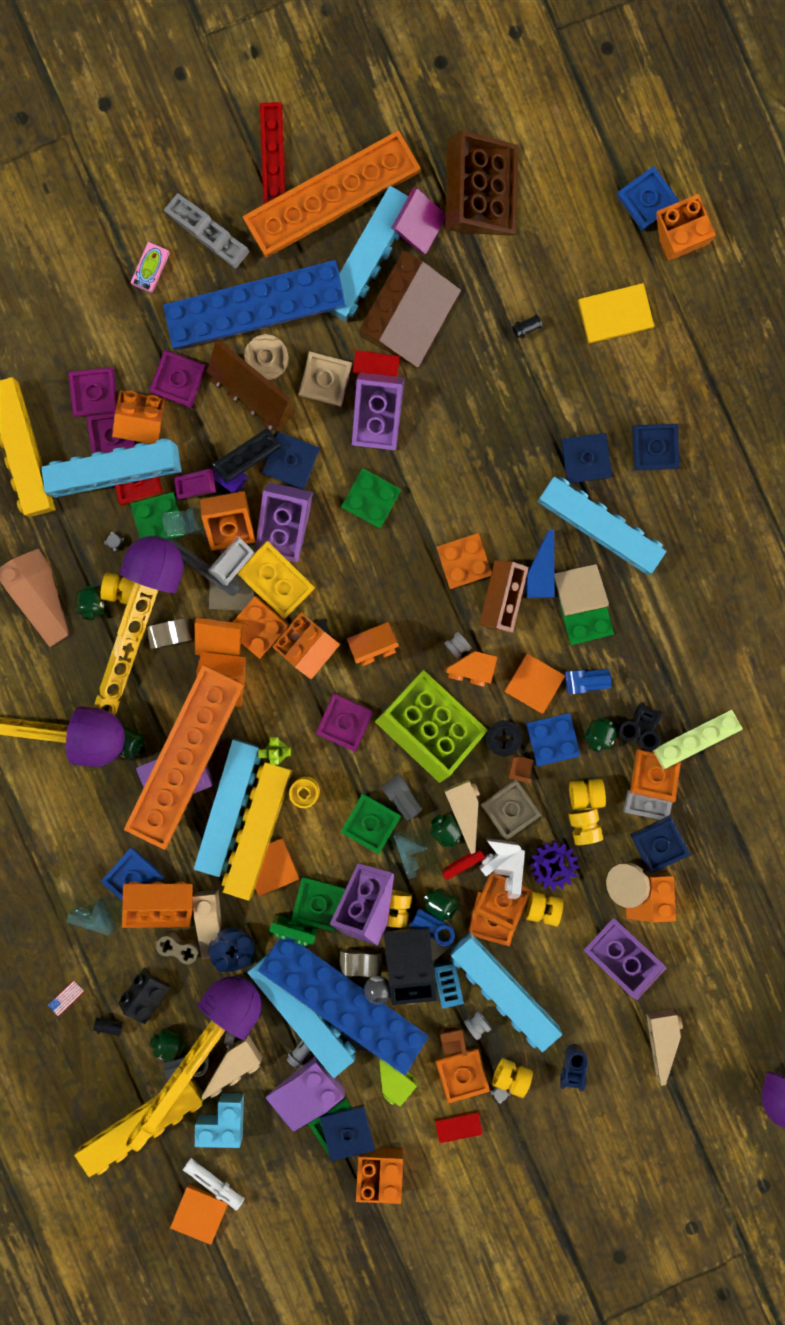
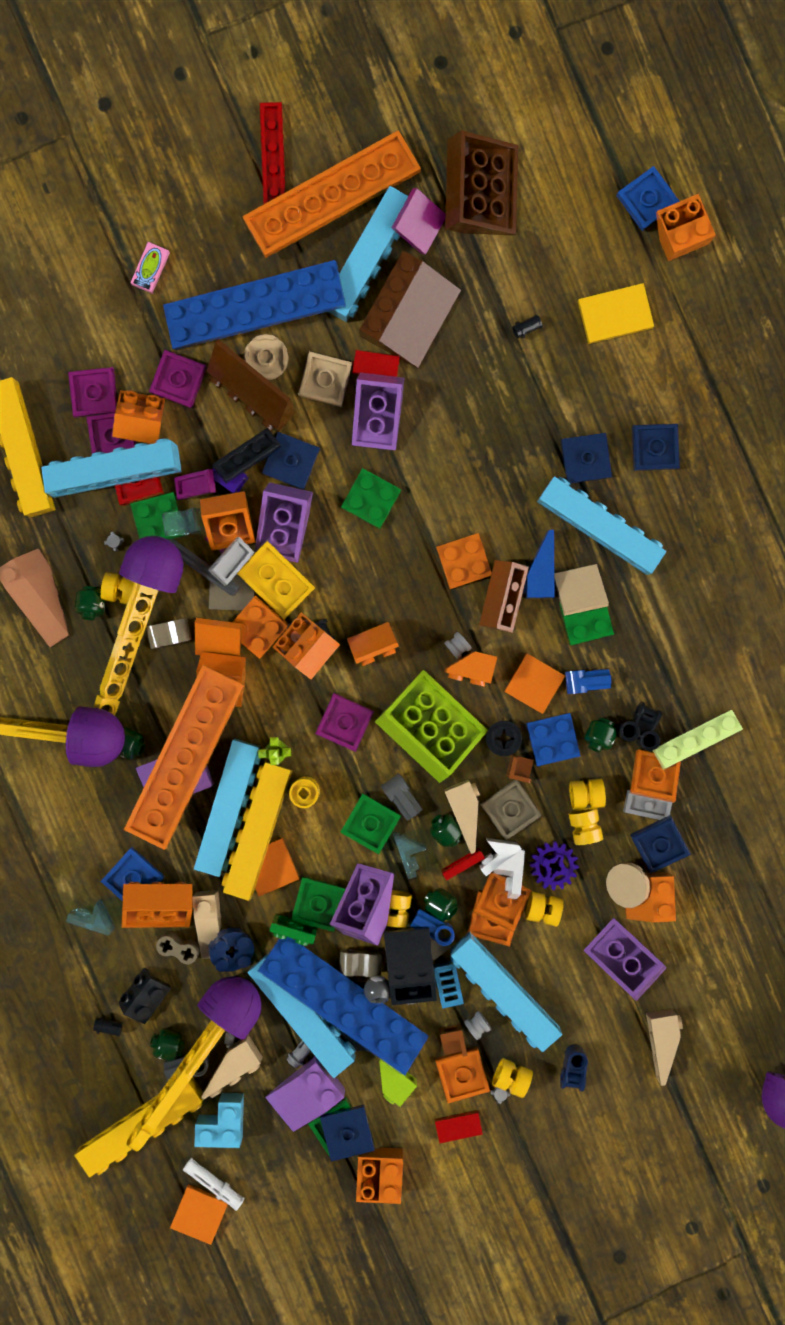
(66, 998): sticker -> none
(206, 230): light grey slope -> none

